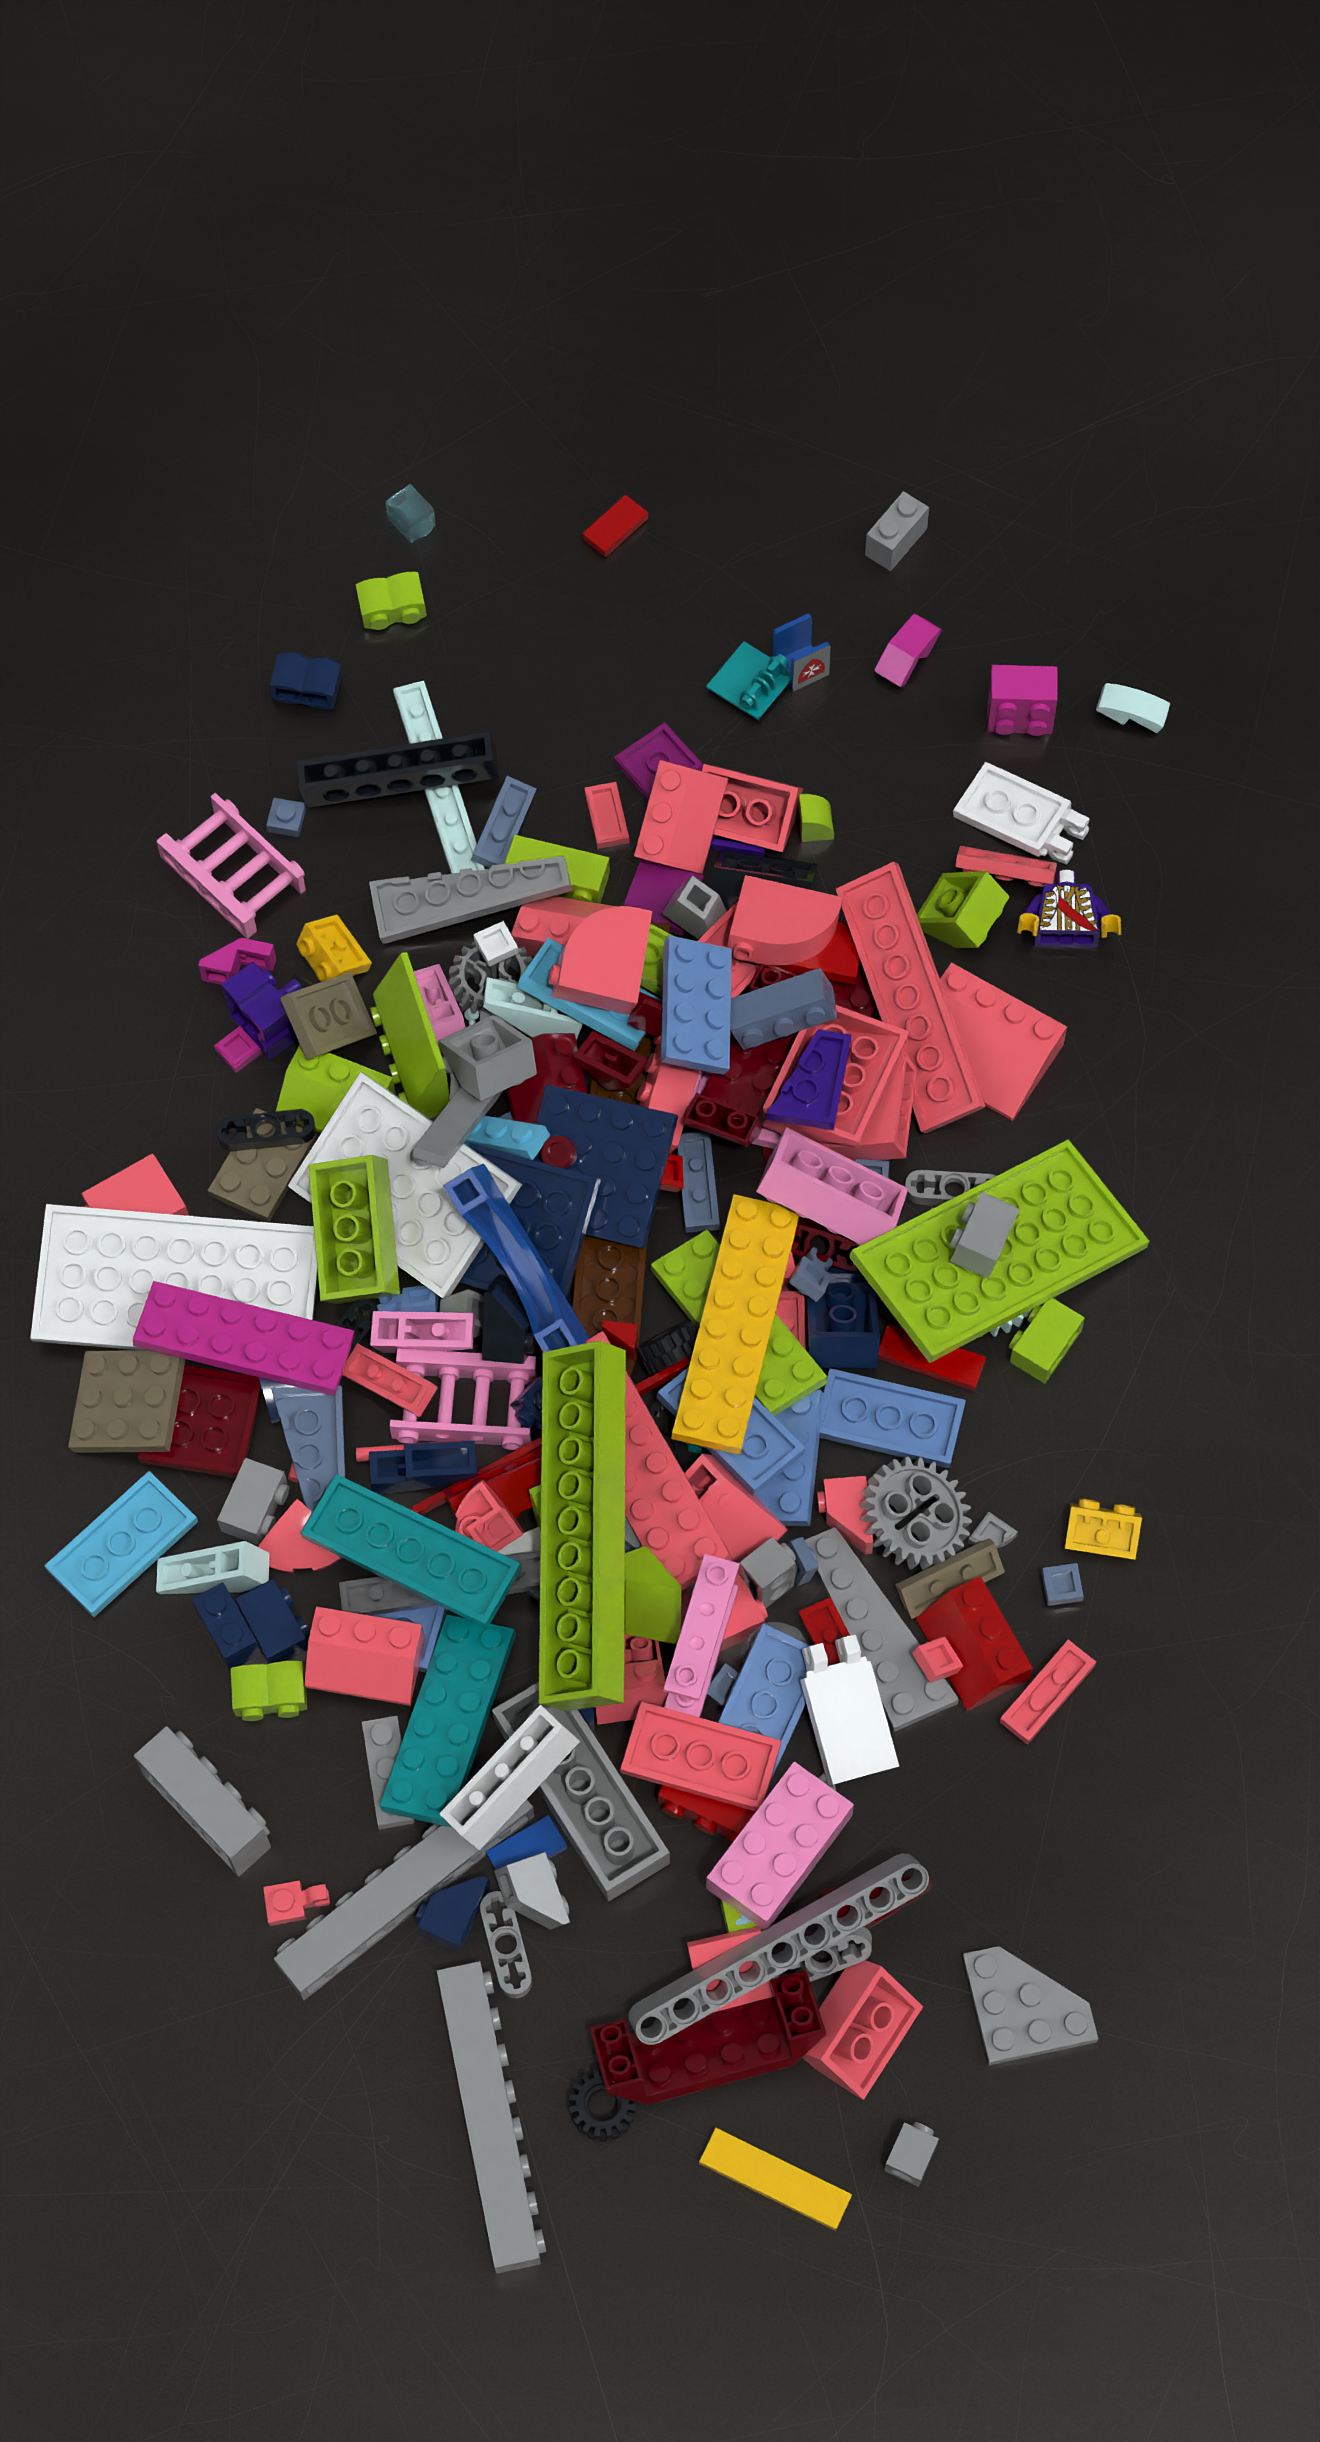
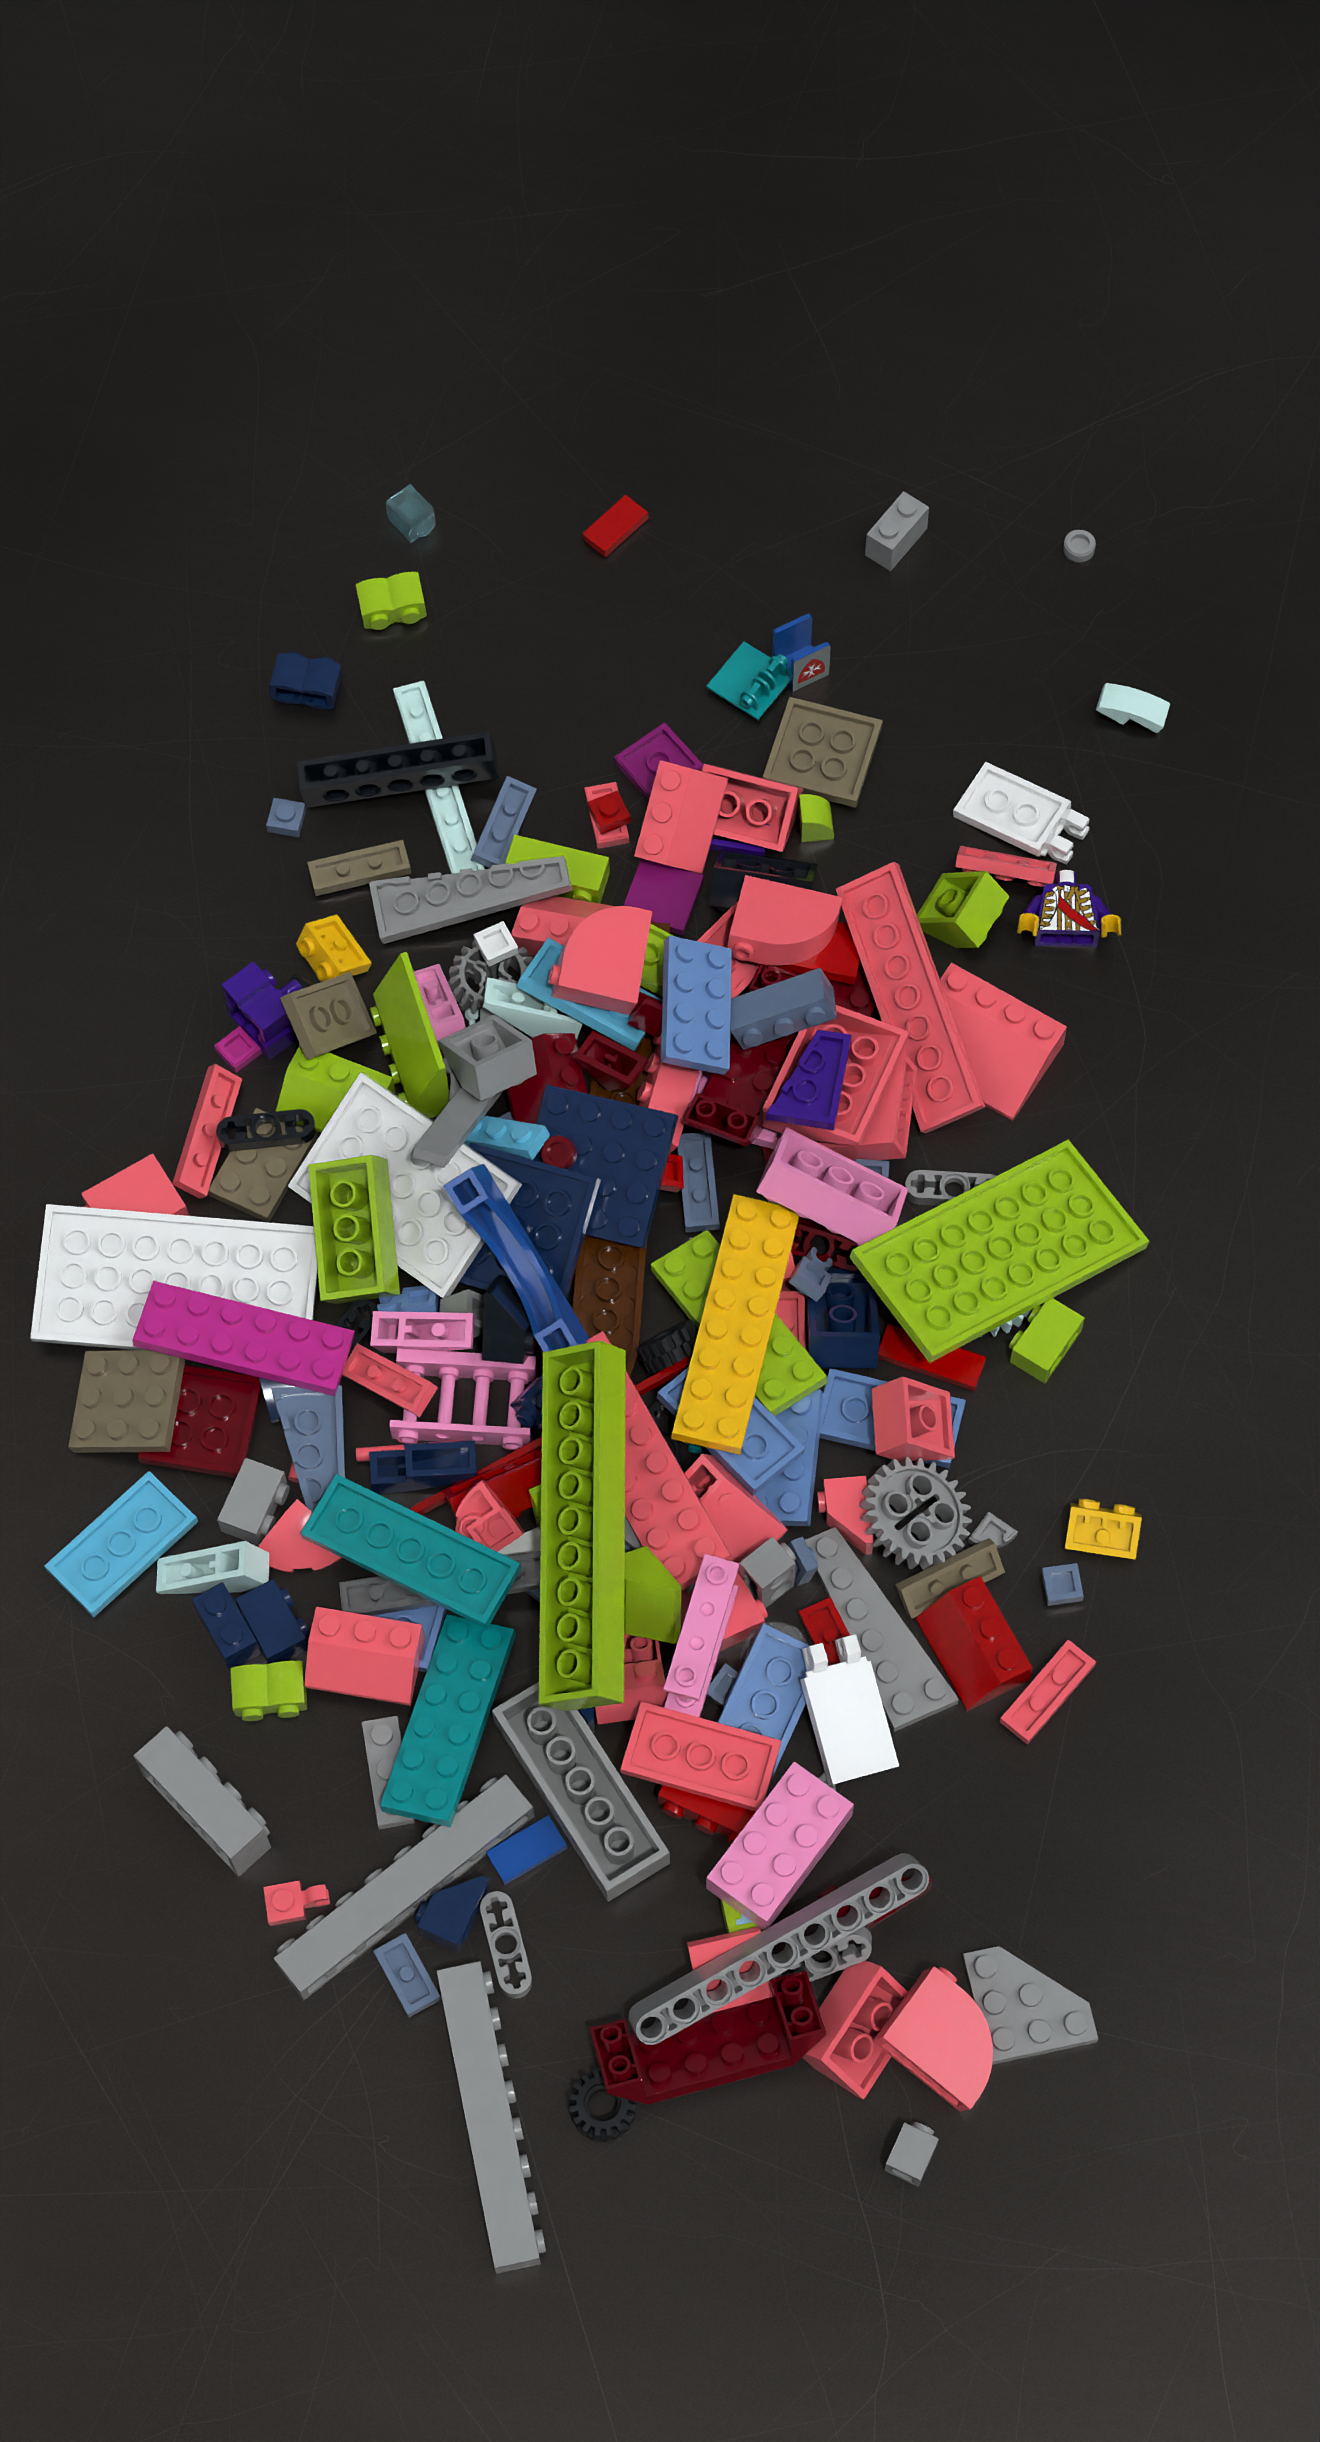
(201, 1144): none -> coral plate
(221, 893): bright pink fence -> none
(227, 961): dark pink slope -> none
(359, 867): none -> dark tan plate
(407, 1975): none -> sand blue plate
(509, 1777): white brick -> none
(533, 1892): light grey slope -> none
(609, 812): none -> red plate
(622, 1336): red slope -> none
(695, 907): light grey slope -> none
(775, 2179): yellow tile -> none
(823, 751): none -> dark tan plate
(905, 648): dark pink slope -> none
(912, 1421): none -> coral slope
(937, 1659): coral plate -> none
(941, 2038): none -> coral brick
(984, 1235): light grey brick -> none
(1022, 699): dark pink brick -> none
(1079, 546): none -> light grey tile

